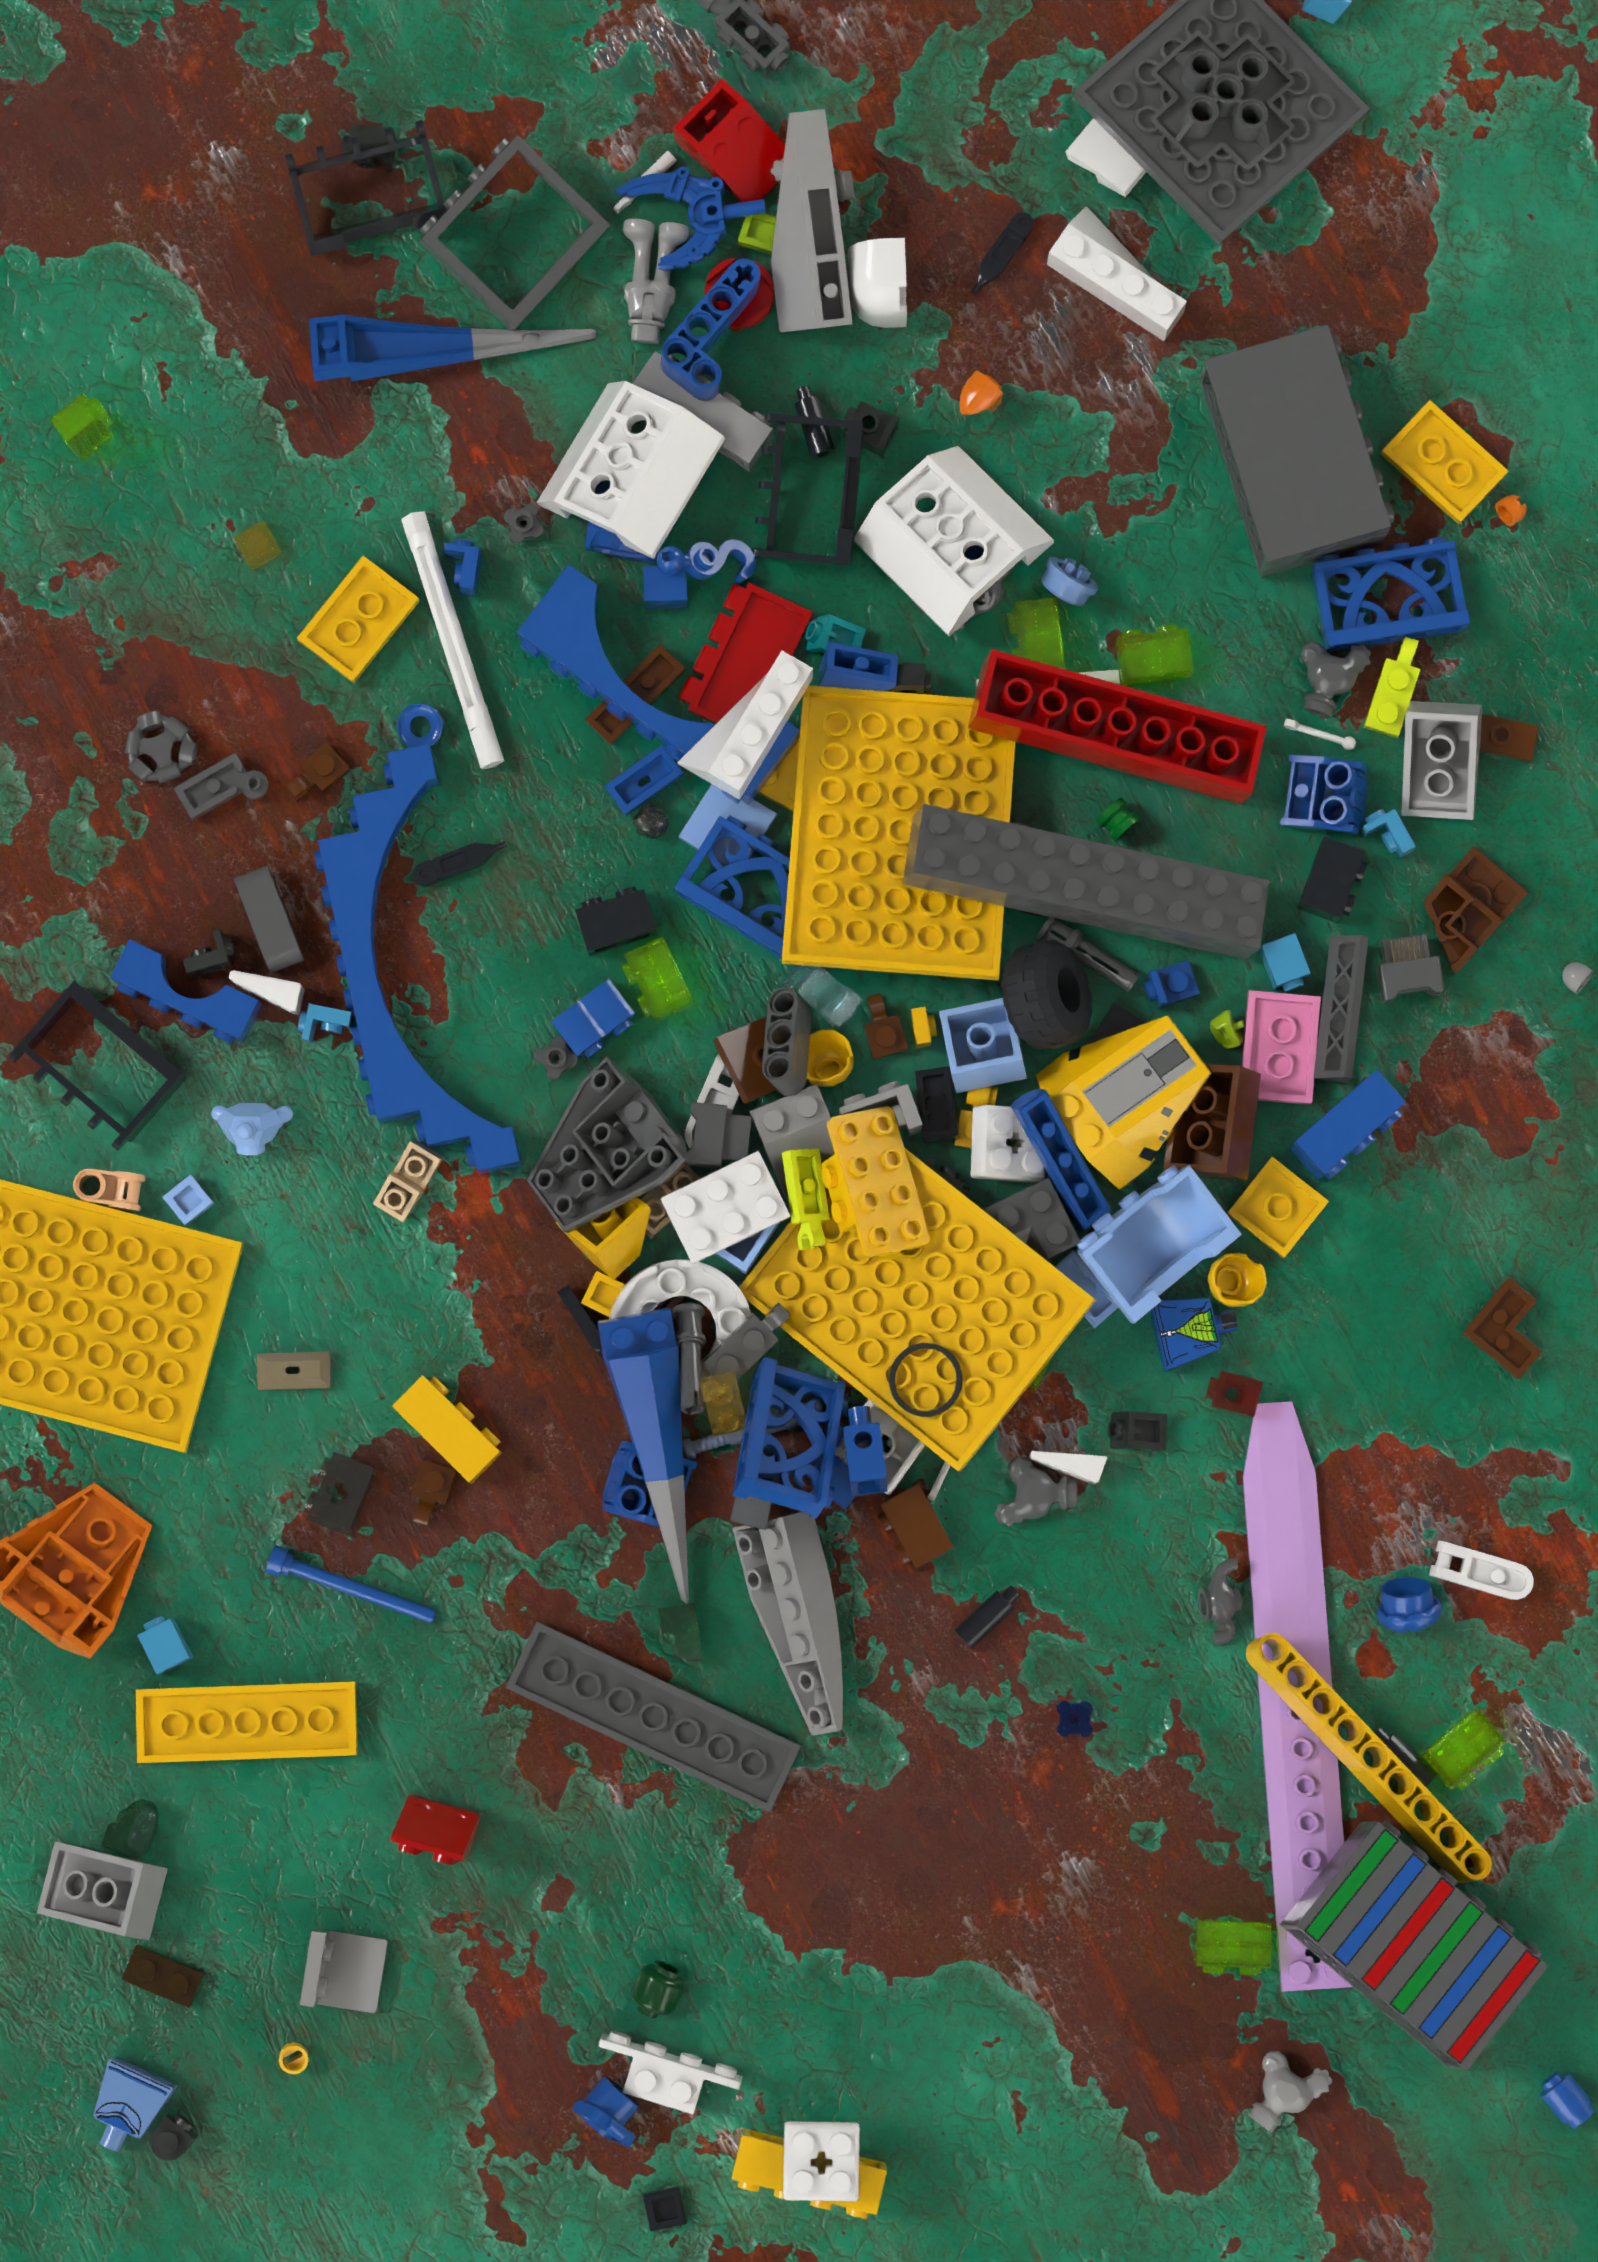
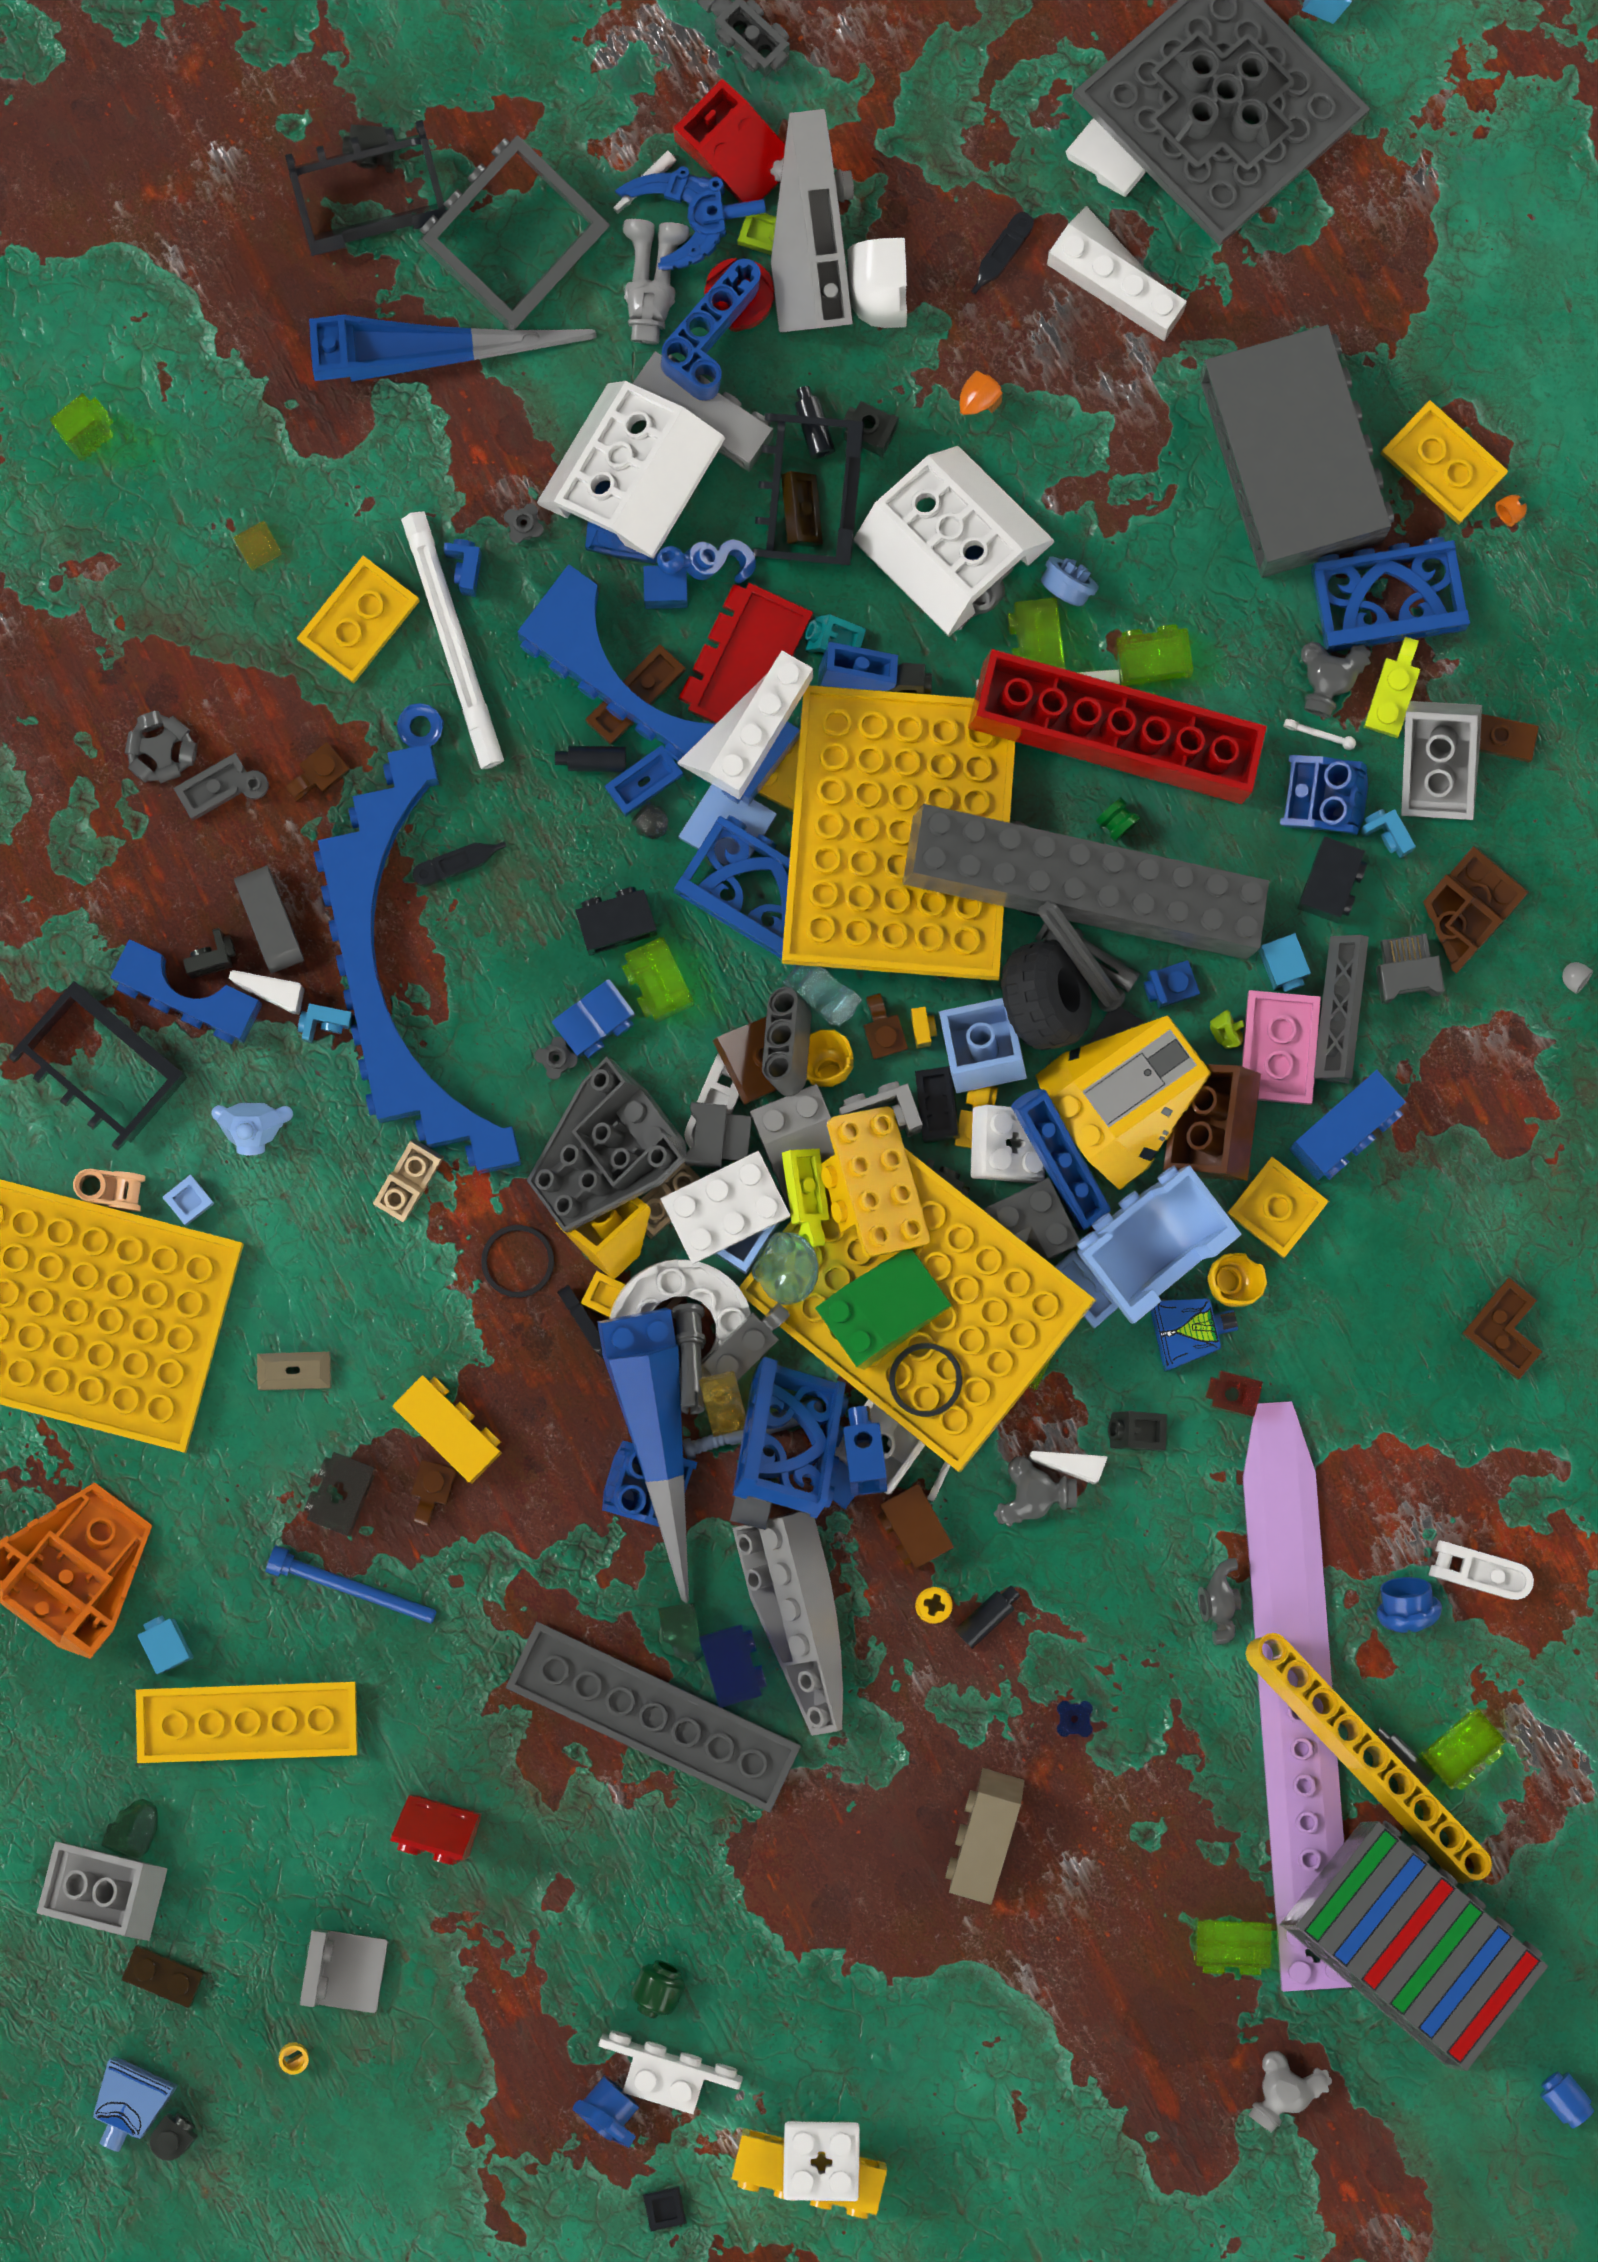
(517, 1228): none -> black piece
(593, 758): none -> black cylinder
(732, 1665): none -> clear blue piece
(787, 1268): none -> clear light blue dish
(801, 509): none -> dark brown plate
(883, 1308): none -> green slope
(933, 1605): none -> yellow piece
(986, 1836): none -> dark tan wedge
(1109, 996): none -> dark grey axle

